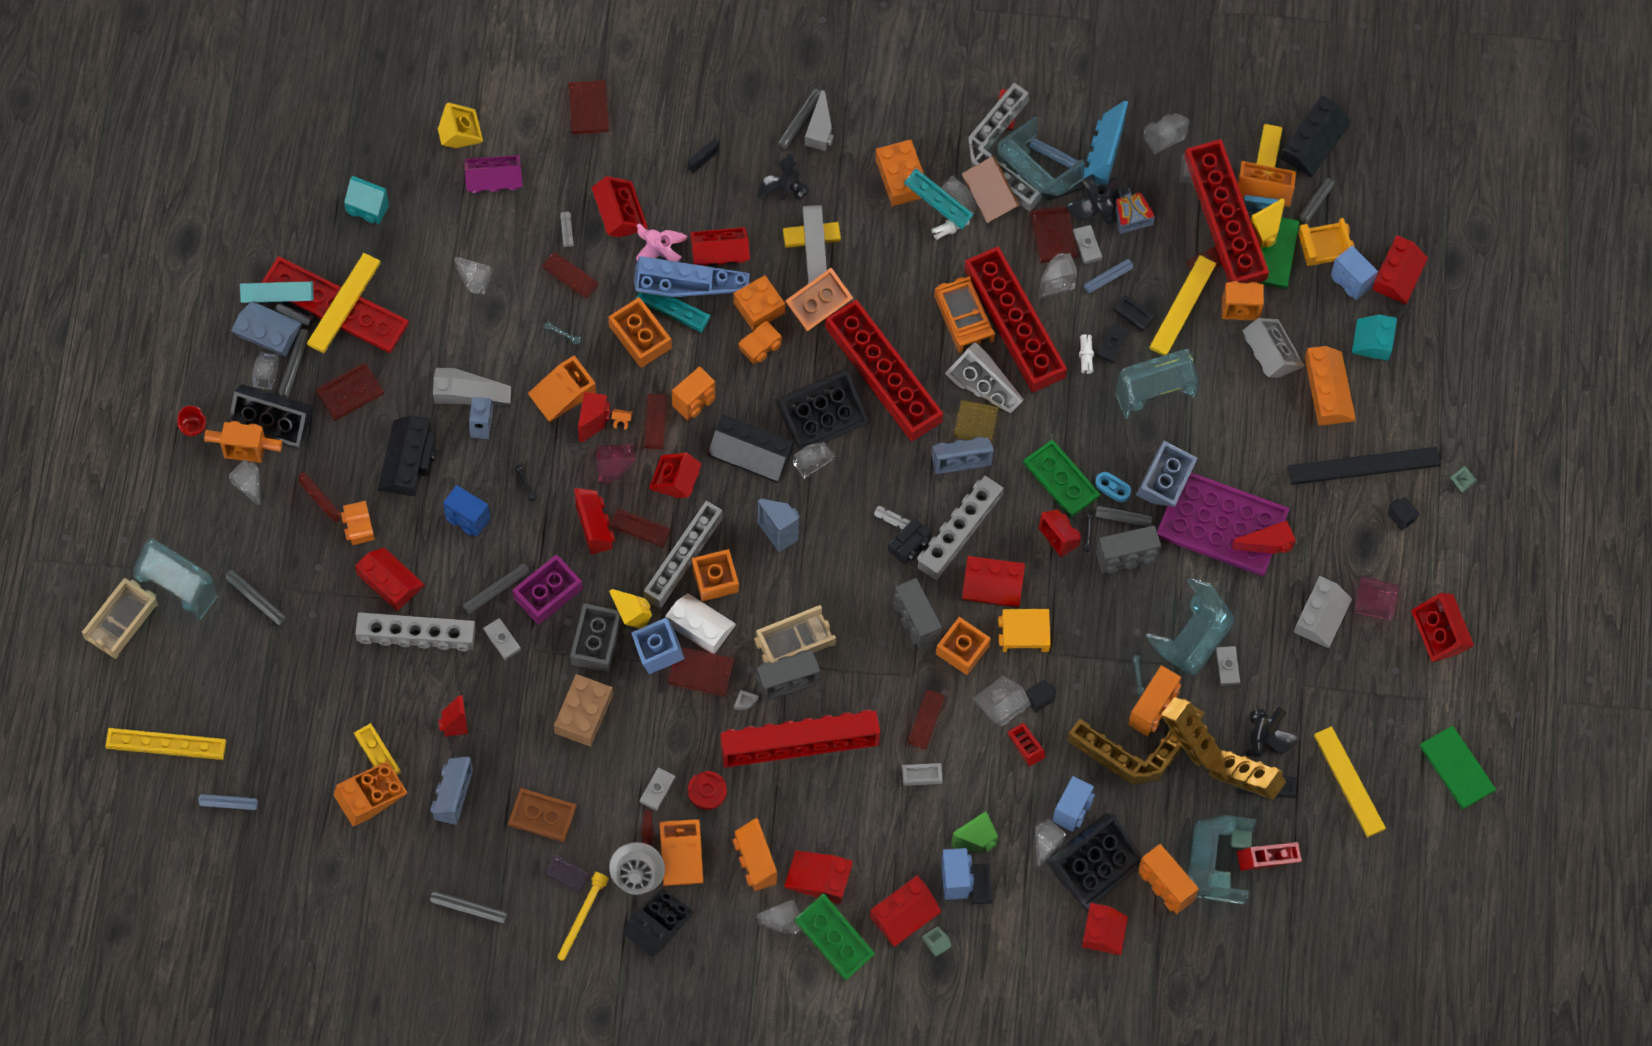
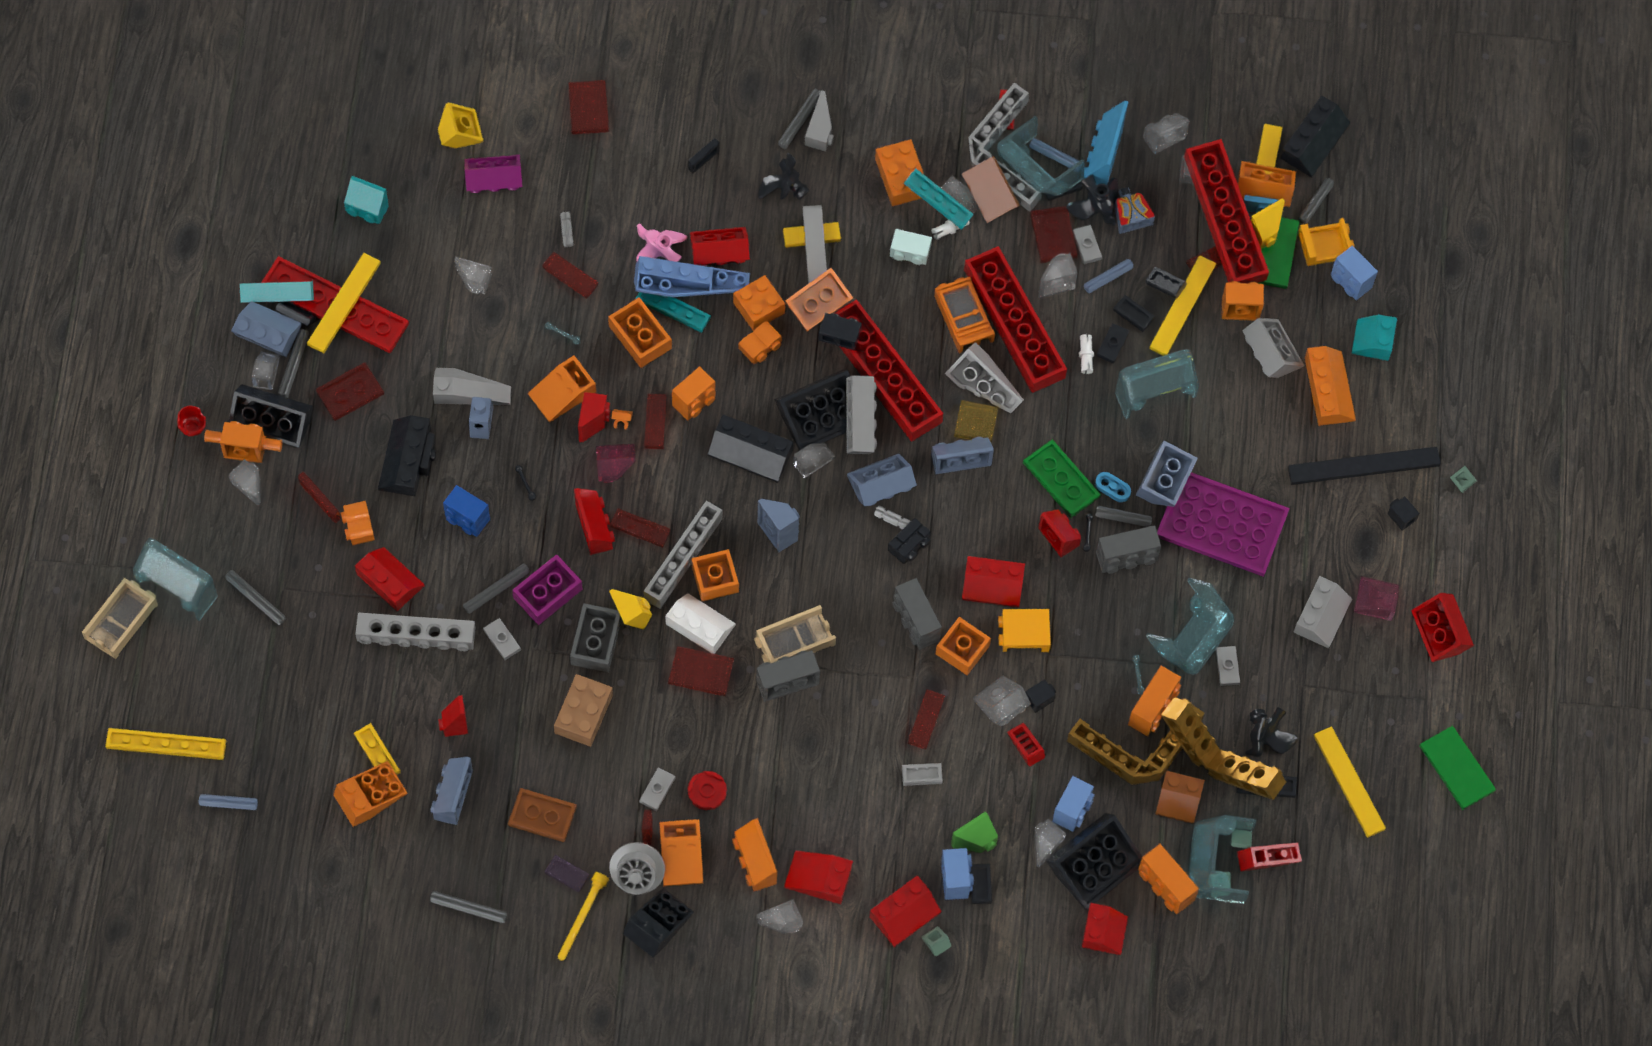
(618, 206): red slope -> none
(658, 645): medium blue brick -> none
(675, 475): red slope -> none
(745, 700): light grey tile -> none
(800, 738): red brick -> none
(834, 936): green tile -> none
(840, 331): none -> black brick
(860, 414): none -> light grey brick
(882, 480): none -> sand blue slope
(910, 247): none -> light aqua brick
(935, 566): light grey brick -> none
(1166, 282): none -> black plate
(1179, 797): none -> dark orange slope
(1268, 540): red slope -> none
(1400, 270): red slope -> none

